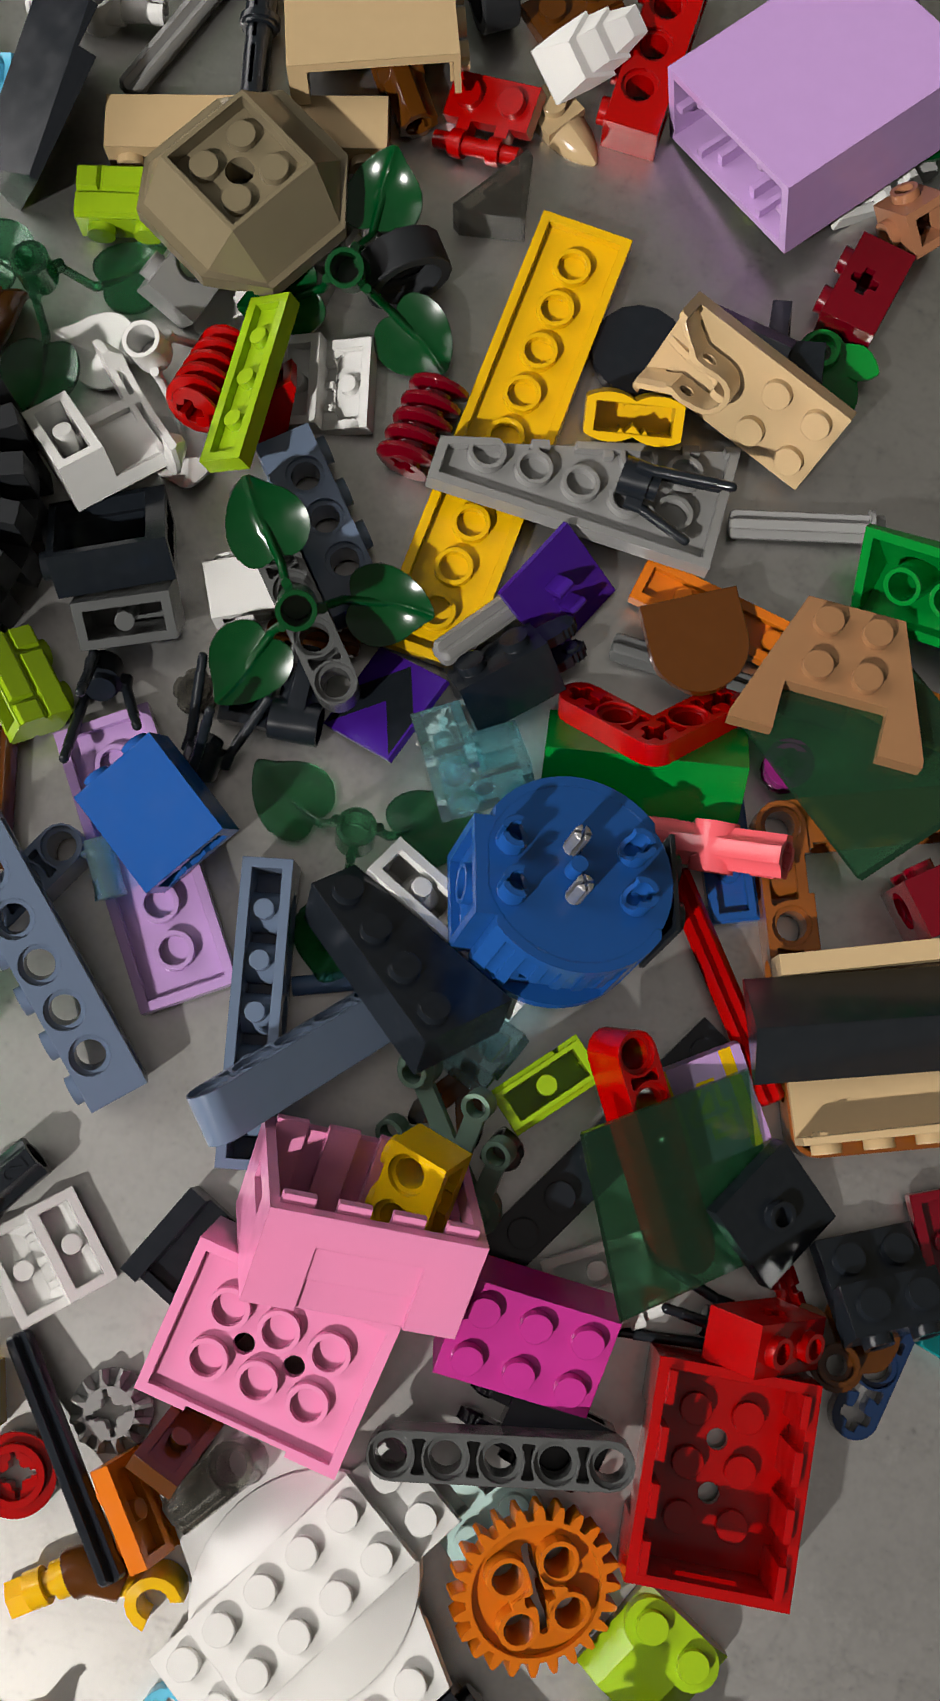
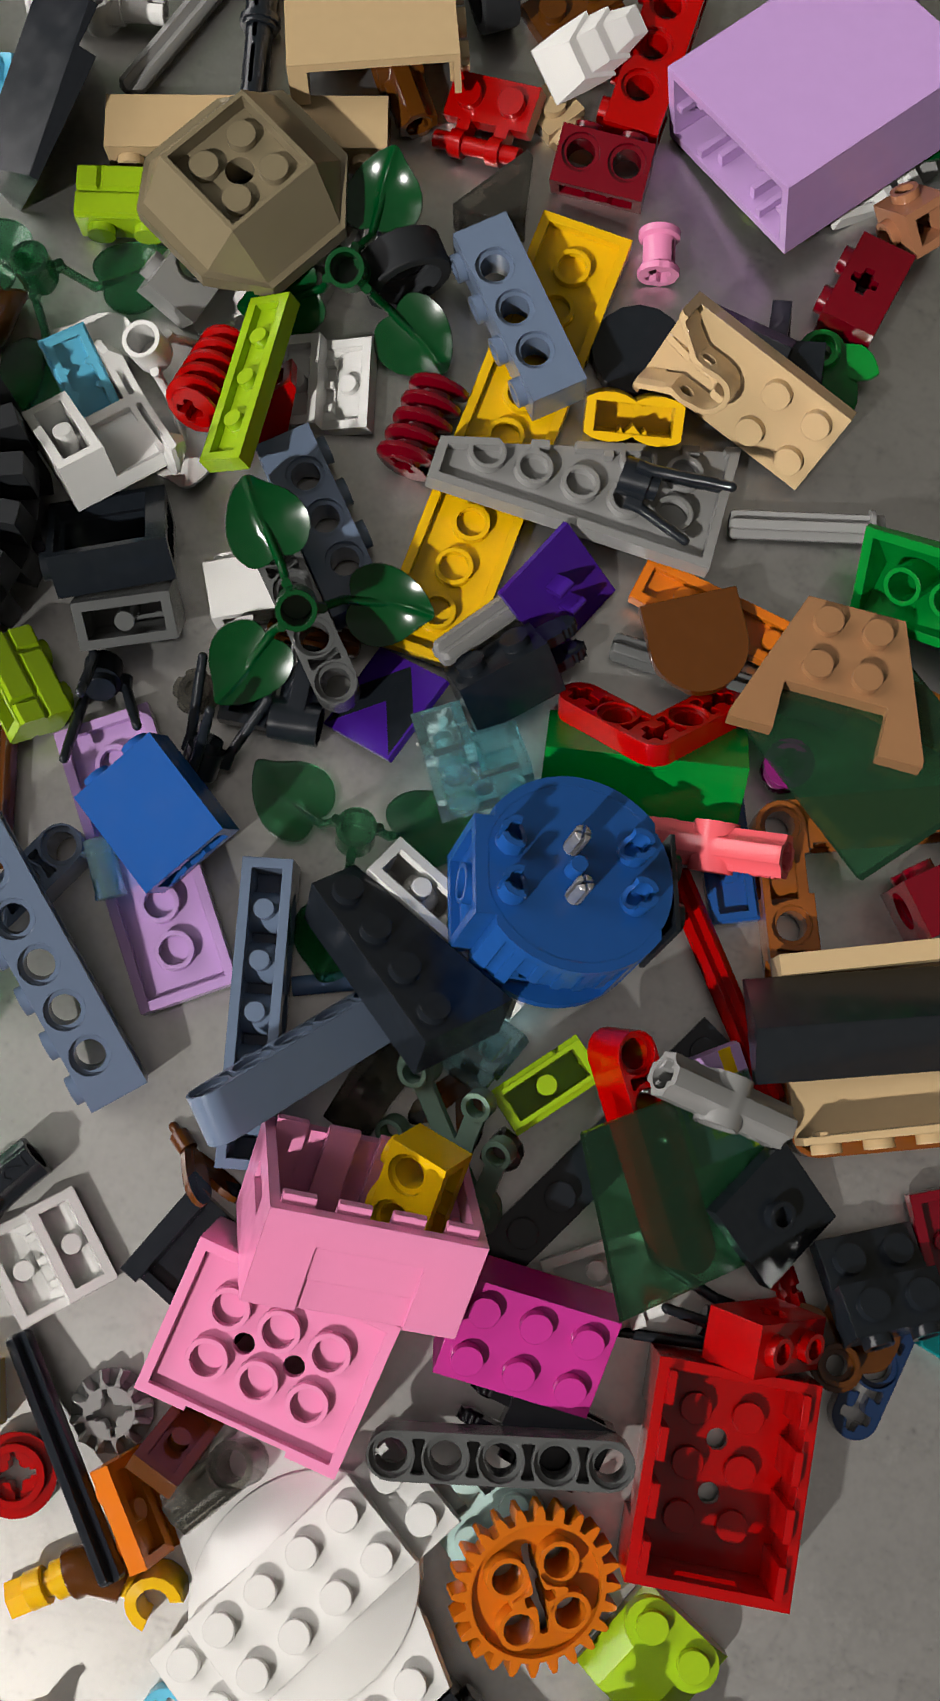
(78, 369): none -> medium azure plate
(199, 1171): none -> reddish brown piece
(367, 1092): none -> clear smoke slope
(496, 248): none -> sand blue brick
(598, 181): none -> dark red brick
(658, 253): none -> bright pink bush
(722, 1100): none -> light grey piece

